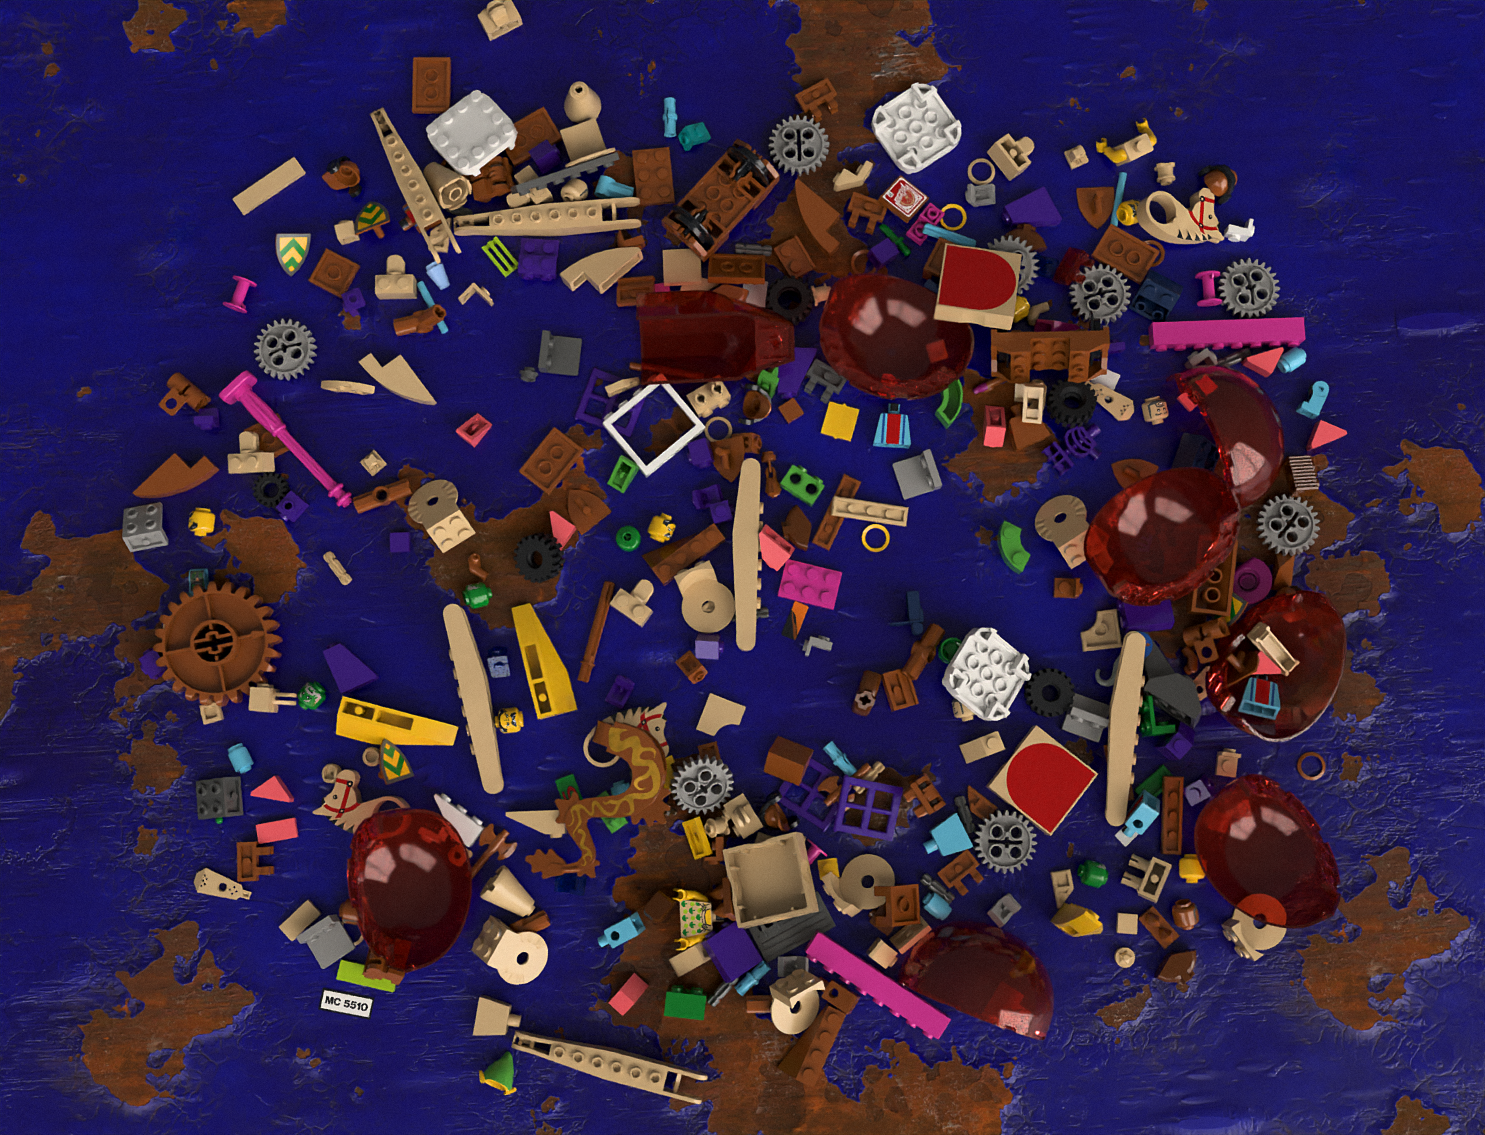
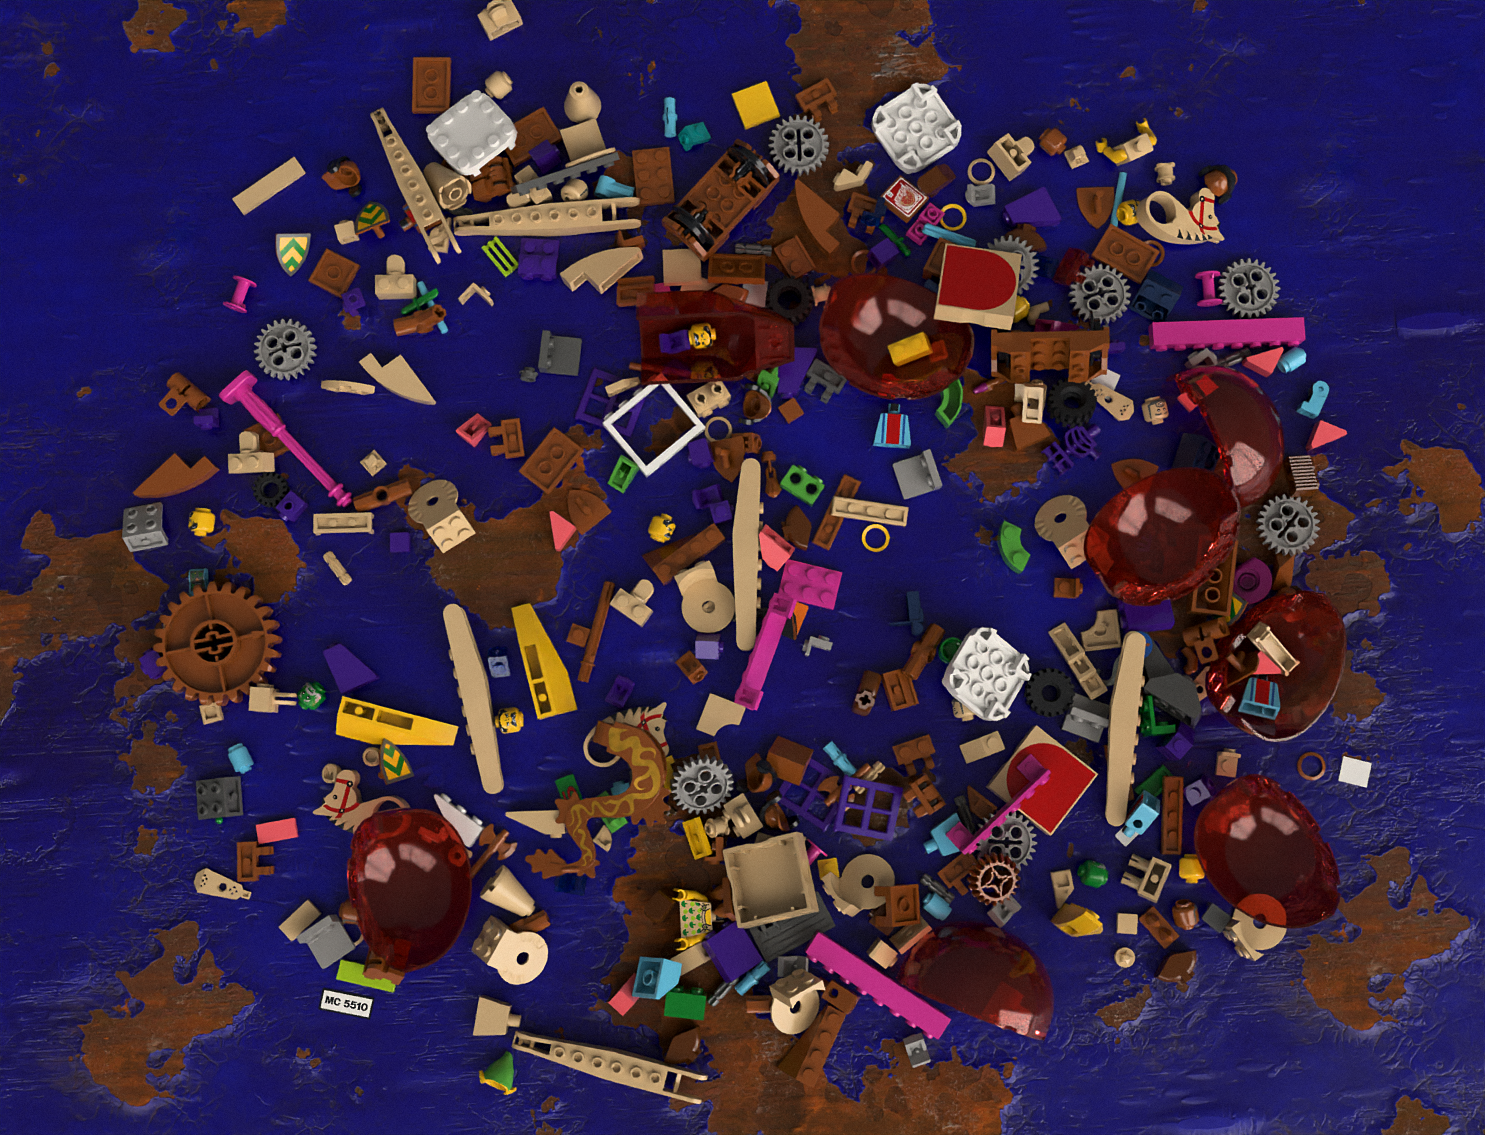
(273, 789): coral slope -> none
(343, 523): none -> tan container
(417, 303): none -> green piece
(438, 275): light blue cone -> none
(475, 566): dark orange arm -> none
(476, 595): green head -> none
(498, 84): none -> tan head
(512, 439): none -> dark orange plate
(550, 553): black tyre -> none
(578, 635): none -> dark orange plate
(603, 838): none -> tan tile
(627, 929): medium azure torso -> none
(633, 543): green head -> none
(655, 977): none -> medium azure slope
(674, 342): none -> dark purple bracket
(684, 1046): none -> reddish brown piece
(701, 335): none -> yellow head
(755, 105): none -> yellow tile
(759, 776): none -> dark orange cap
(766, 642): none -> dark pink bracket
(840, 421): yellow piece -> none
(873, 219): none -> clear blue bracket
(910, 349): none -> yellow brick
(913, 750): none -> dark orange plate
(916, 1050): none -> light grey bracket
(935, 180): none -> reddish brown piece
(1008, 876): none -> dark orange gear
(1035, 774): none -> dark pink bracket
(1053, 141): none -> dark orange head
(1077, 661): none -> tan slope
(1215, 917): none -> dark grey panel
(1237, 233): white bracket -> none
(1355, 771): none -> white sticker

